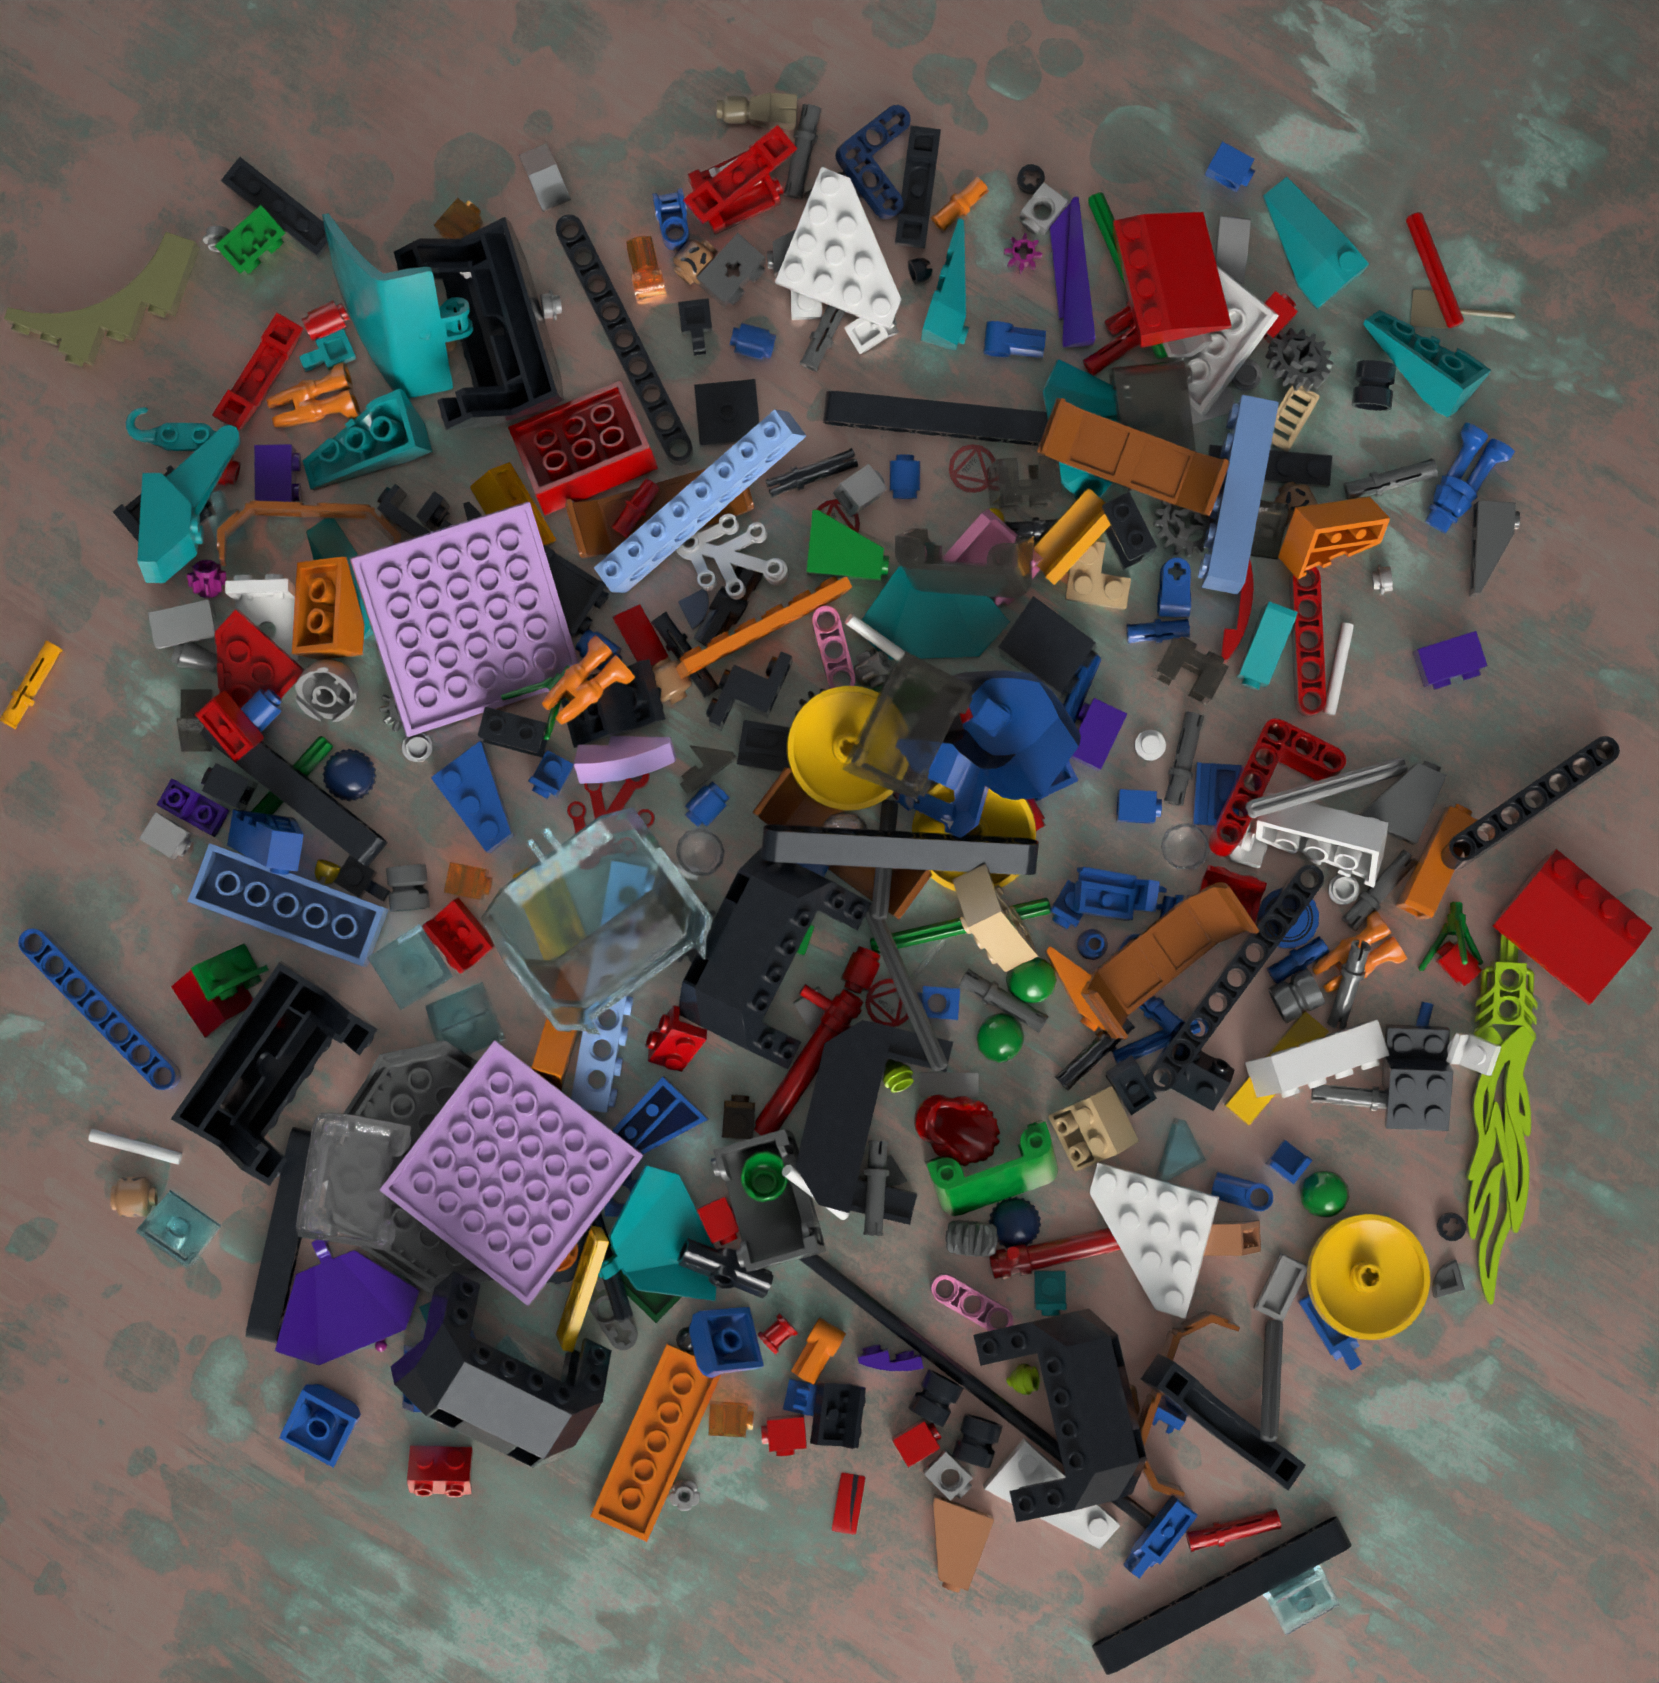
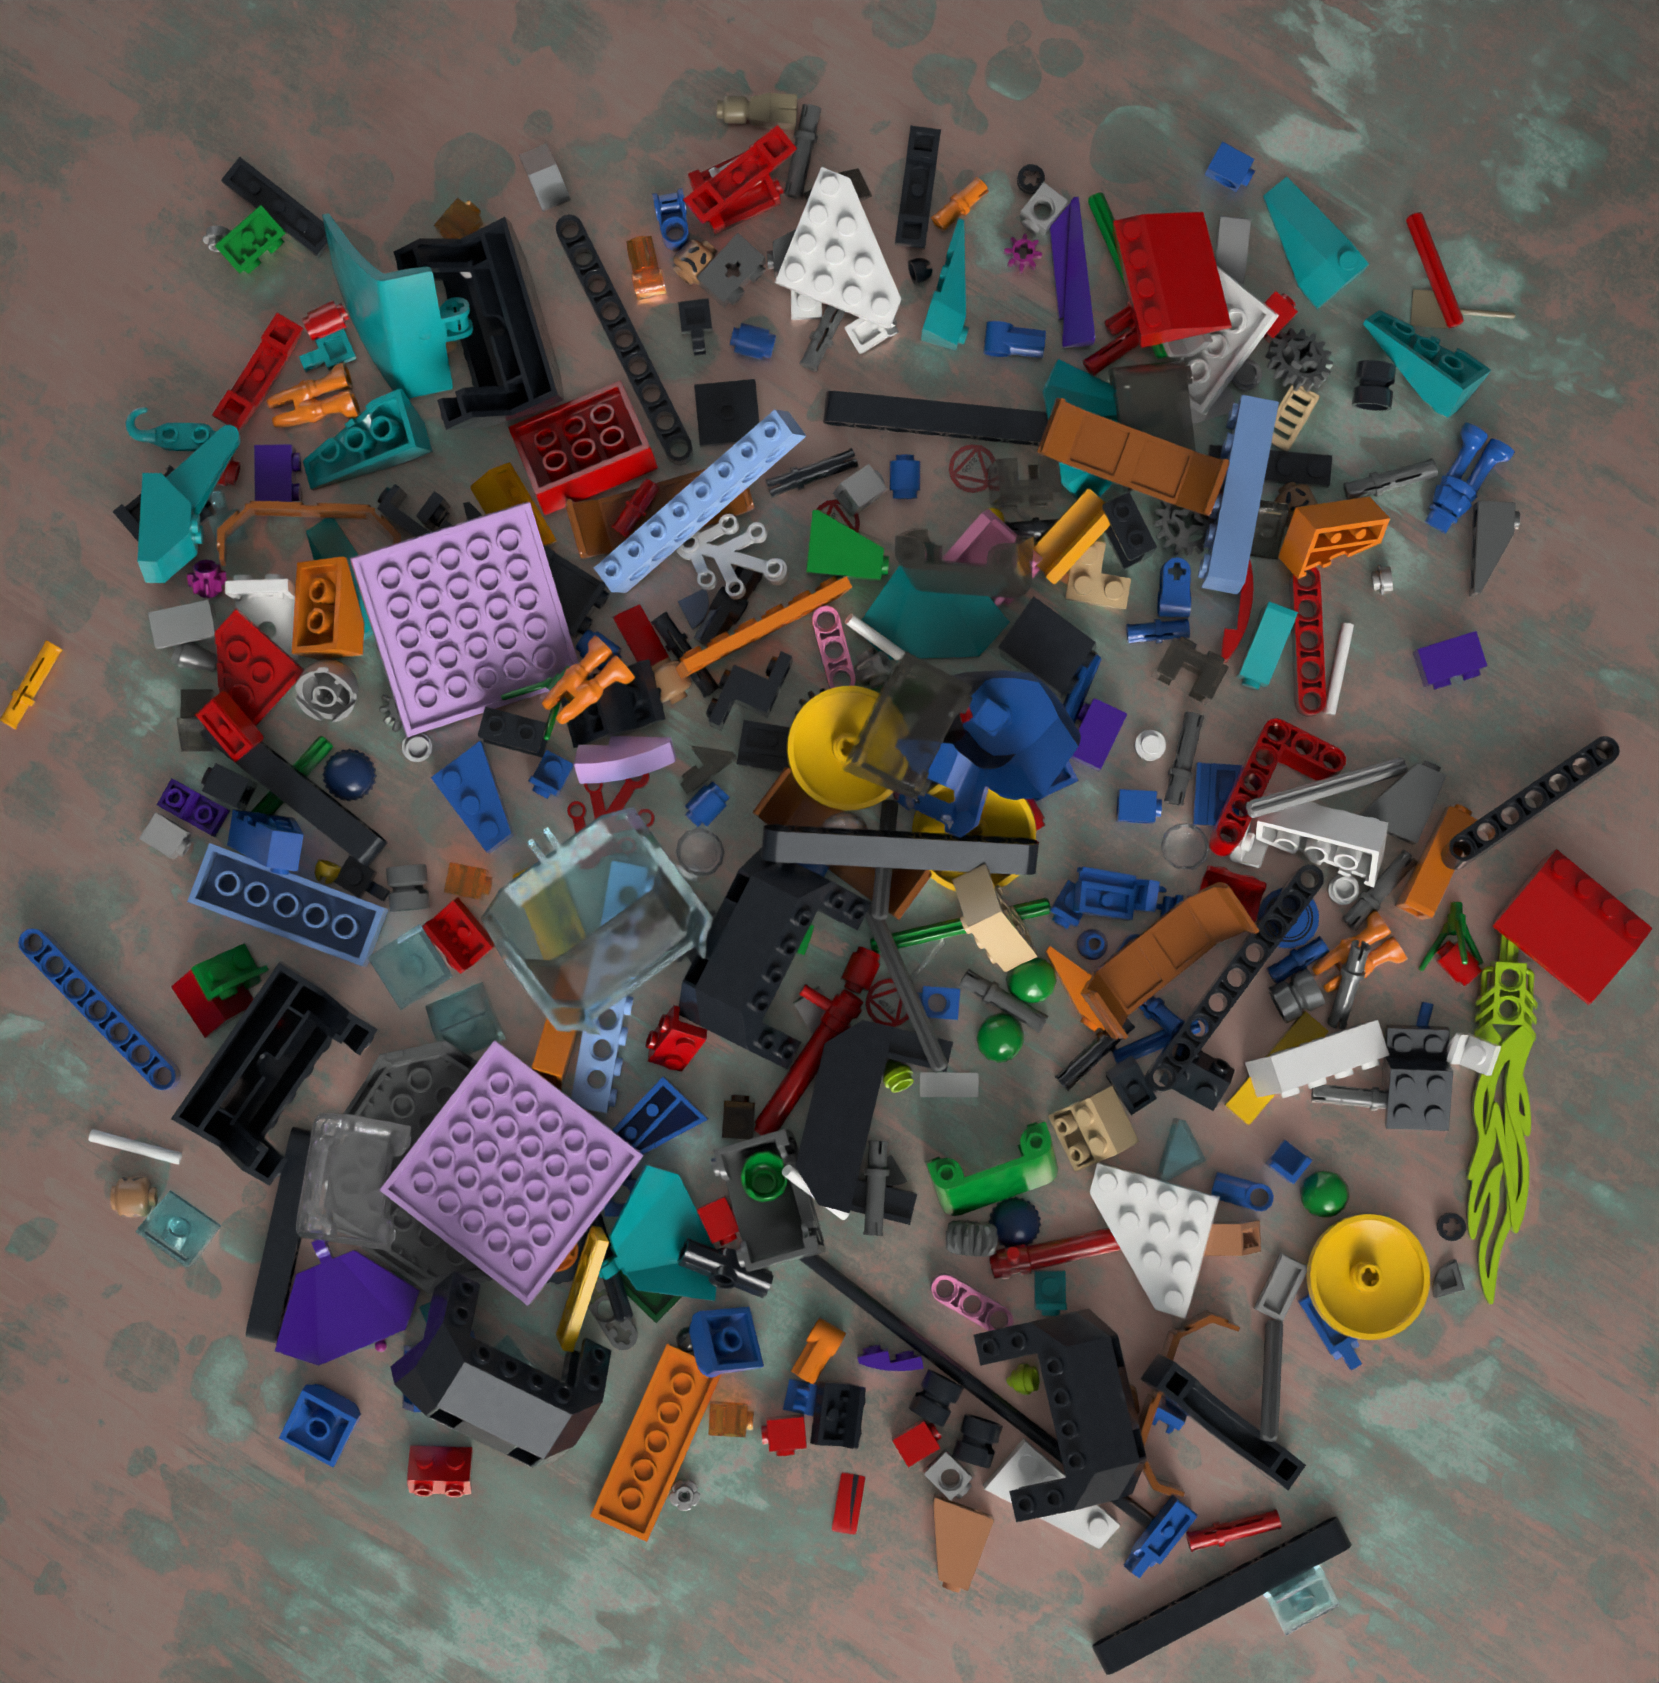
(82, 330): olive arch -> none
(263, 708): blue brick -> none
(550, 305): light grey plate -> none
(777, 1333): red bush -> none
(864, 153): dark blue beam -> none
(957, 1128): red hair -> none

